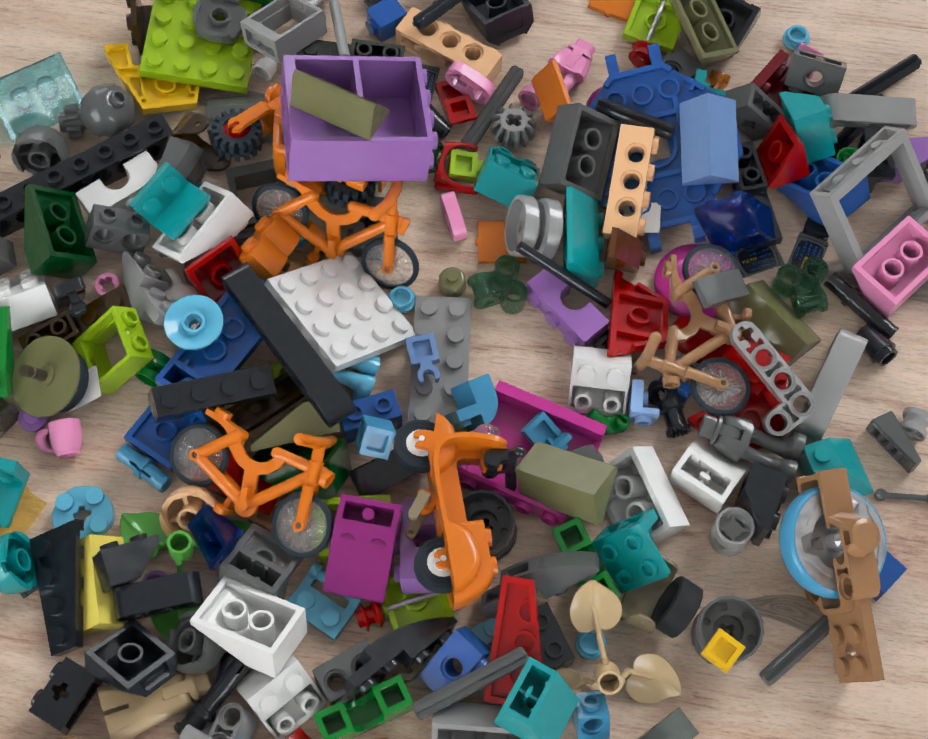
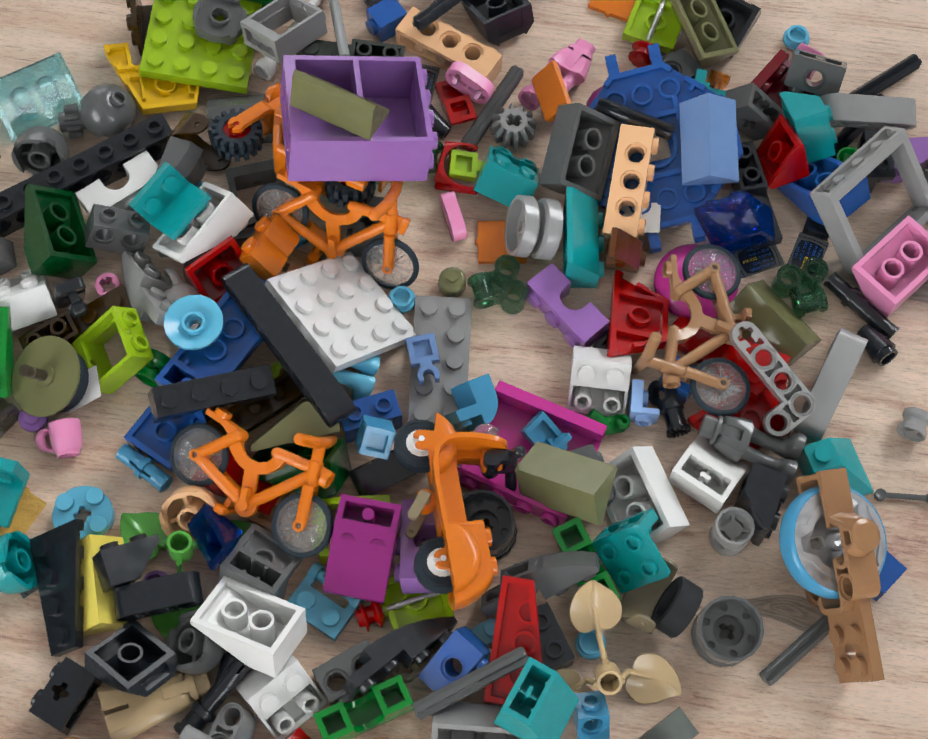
(563, 274): black bar -> none
(721, 288): dark grey slope -> none
(722, 650): yellow tile -> none
(893, 439): dark grey slope -> none

